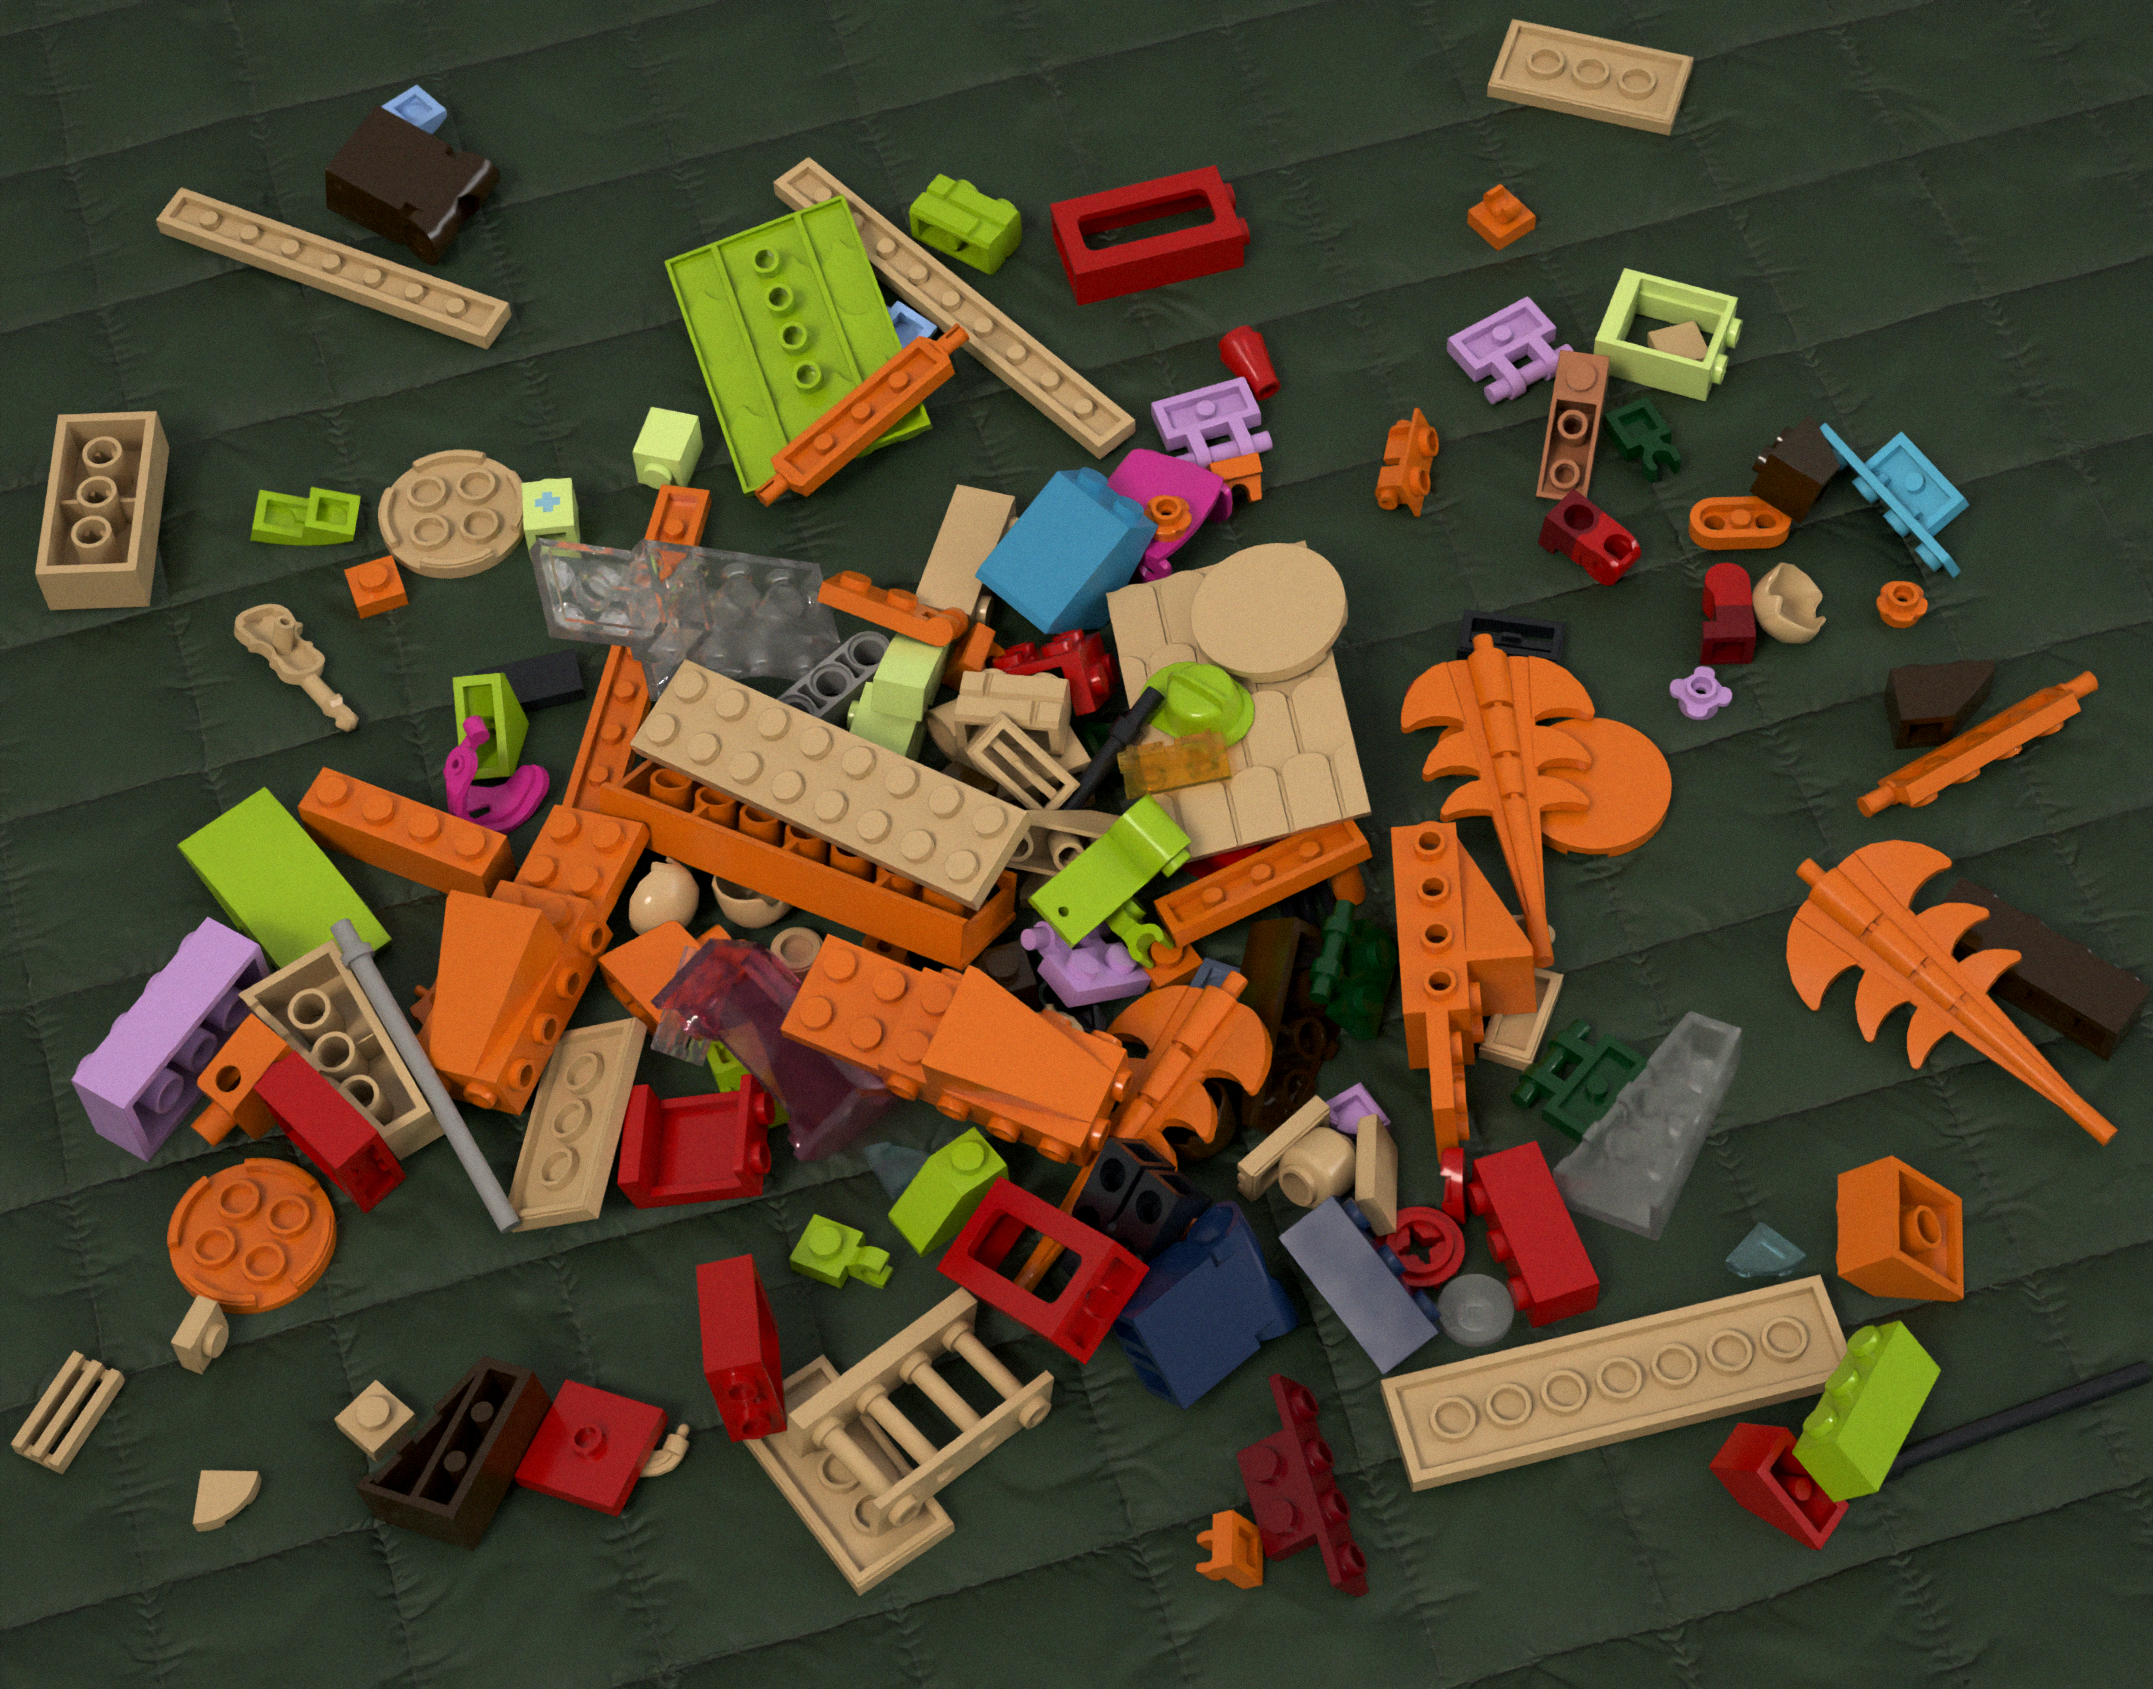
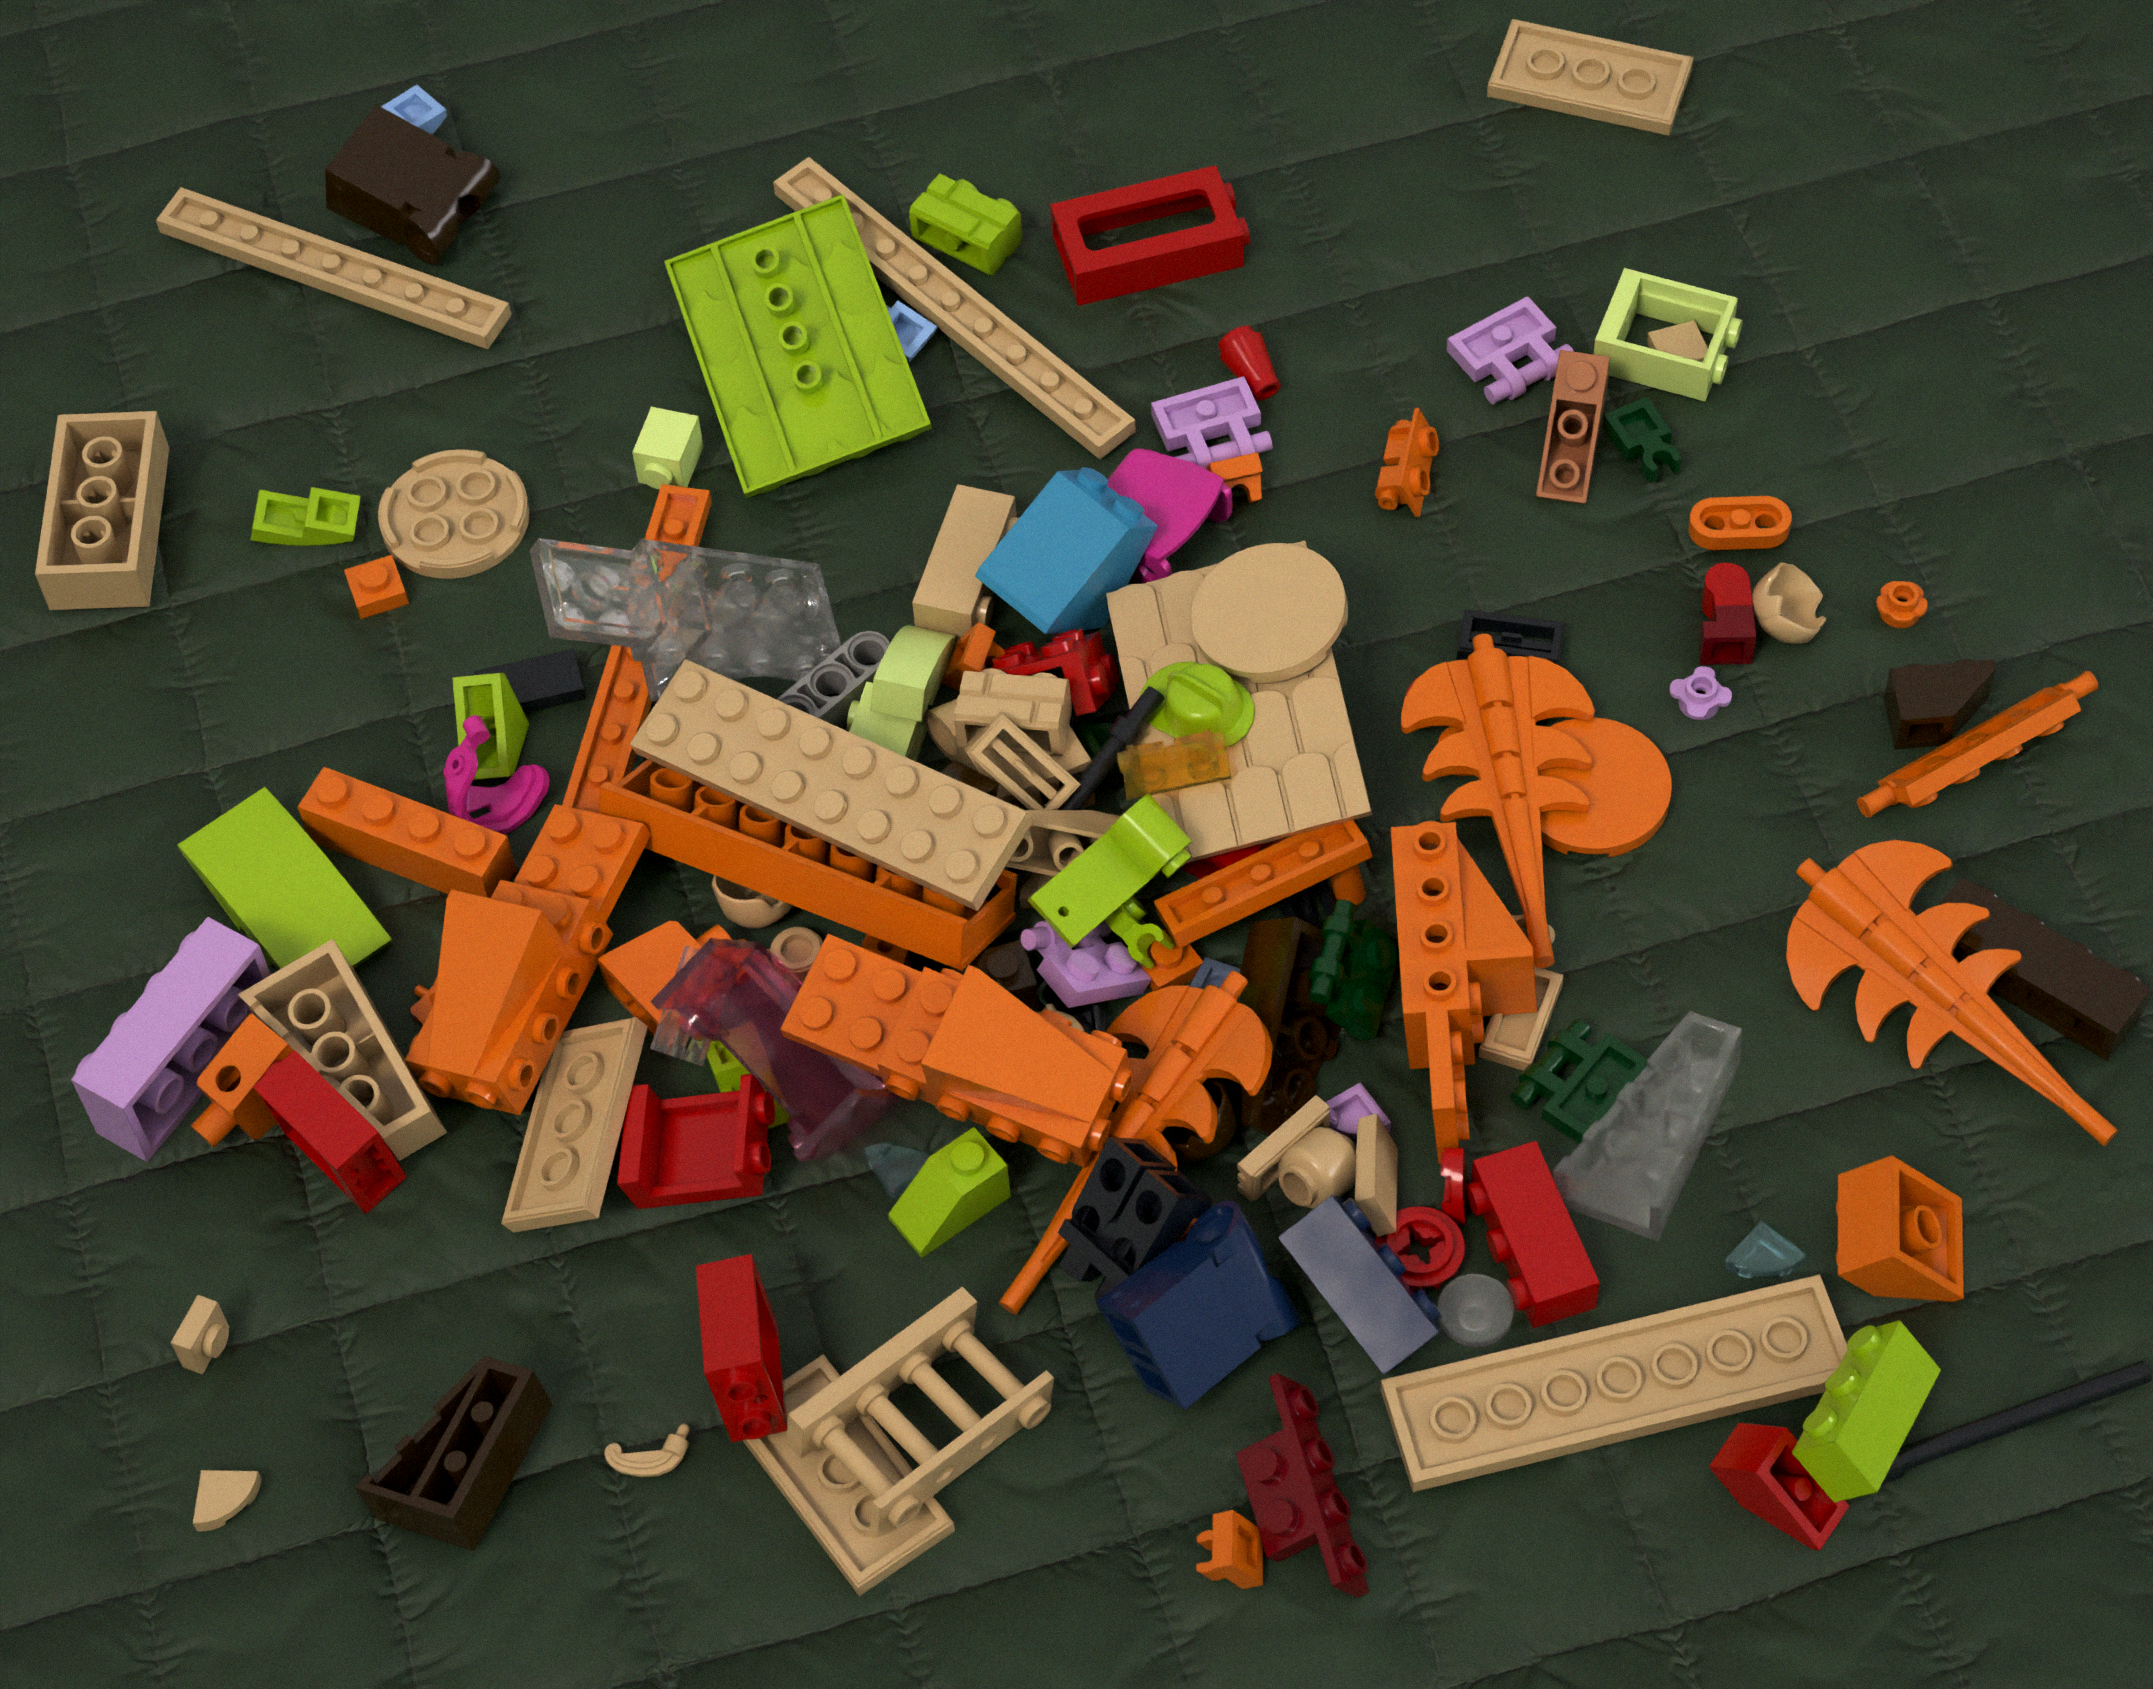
(51, 1401): tan tile -> none
(252, 1235): orange tile -> none
(276, 636): tan piece -> none
(359, 958): light grey bar -> none
(376, 1421): tan plate -> none
(550, 511): yellowish green brick -> none
(591, 1447): red plate -> none
(662, 896): tan hair -> none
(835, 1251): lime plate -> none
(862, 416): orange plate -> none
(892, 609): orange plate -> none
(1090, 1299): red piece -> none
(1169, 526): orange plate -> none
(1500, 218): orange tile -> none
(1589, 538): leg -> none
(1795, 470): dark brown slope -> none
(1911, 489): medium azure bracket -> none

